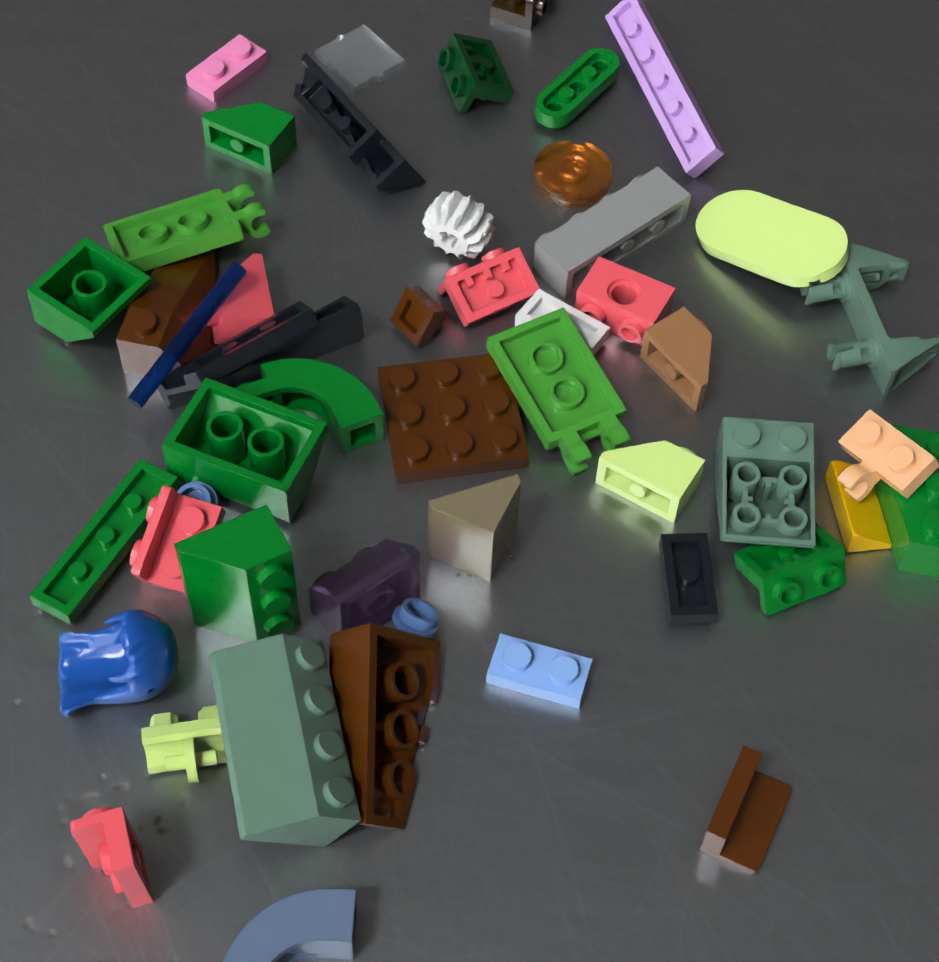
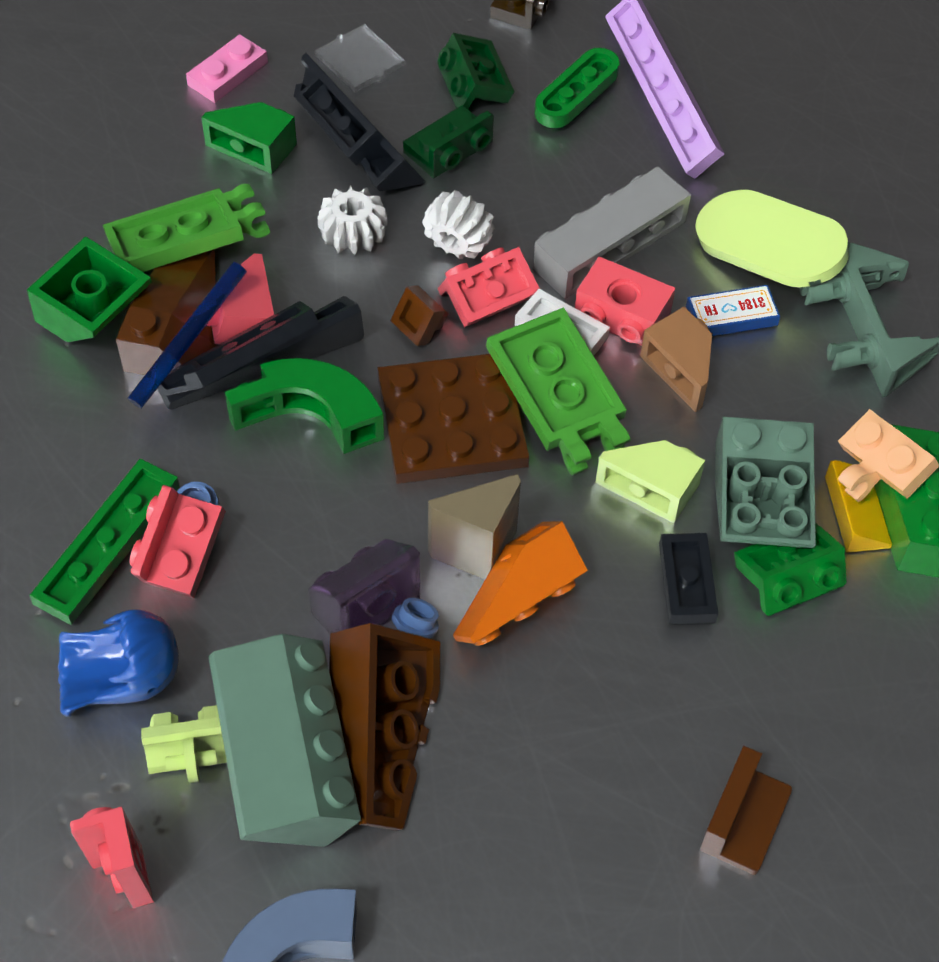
(241, 577): green slope -> none
(245, 448): green slope -> none
(352, 220): none -> white gear
(449, 140): none -> dark green bracket
(525, 573): none -> orange slope
(539, 670): light blue plate -> none
(572, 173): clear orange tile -> none
(735, 310): none -> tile

